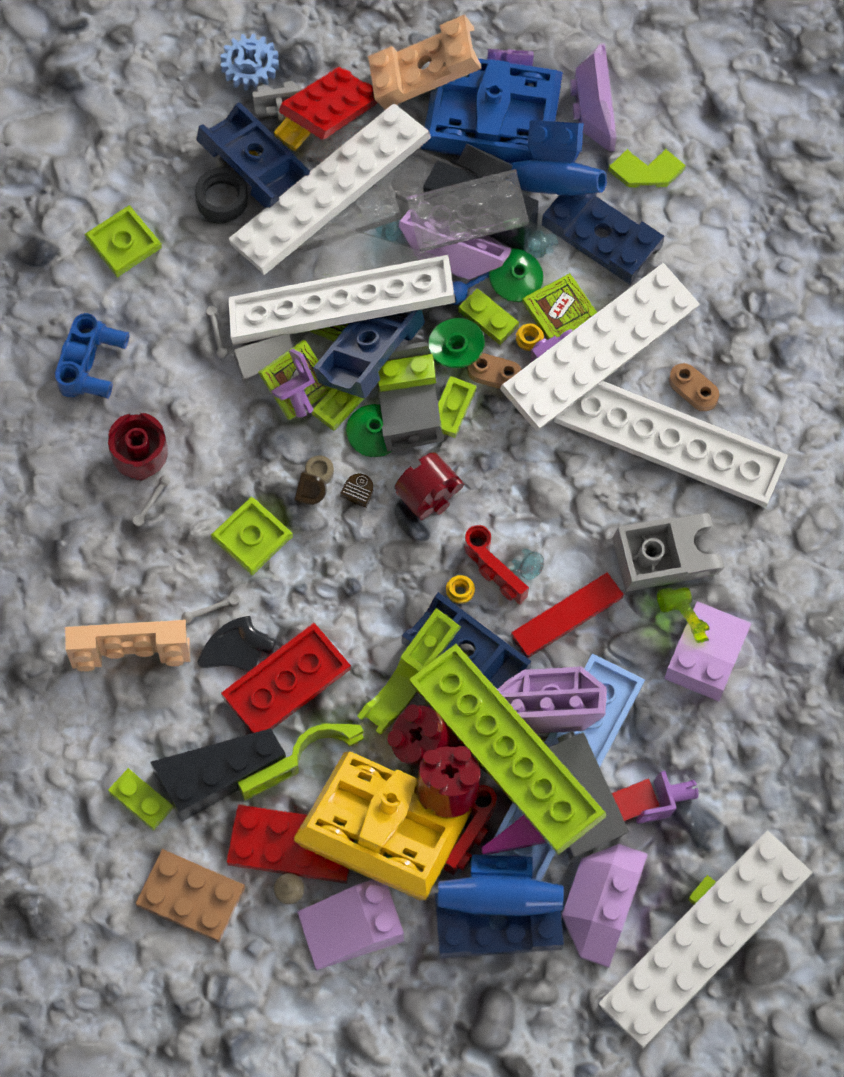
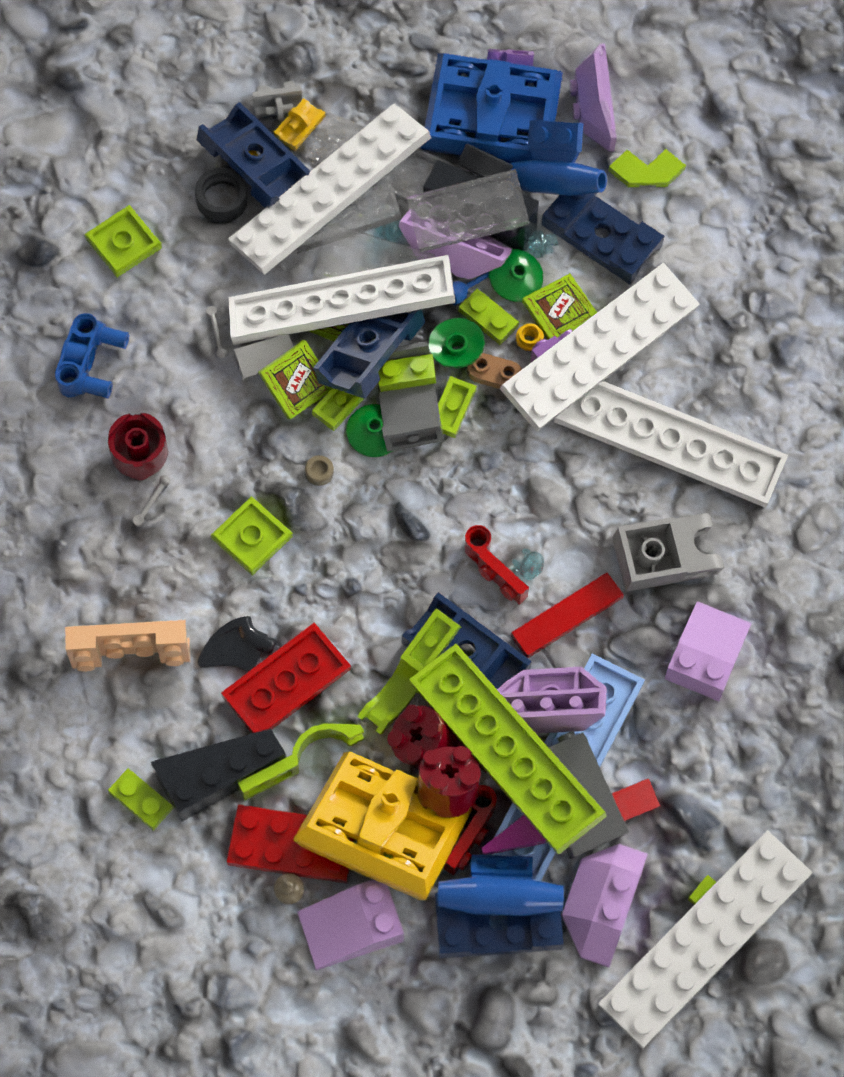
(190, 895): medium nougat plate -> none
(232, 600): light grey hinge -> none
(249, 61): light blue gear -> none
(295, 387): medium lavender bracket -> none
(310, 489): dark brown tile -> none
(329, 103): red plate -> none
(358, 489): dark brown tile -> none
(400, 75): light nougat piece -> none
(428, 486): dark red brick -> none
(460, 581): yellow plate -> none
(667, 797): medium lavender bracket -> none
(679, 600): clear neon green brick -> none
(691, 388): medium nougat plate -> none

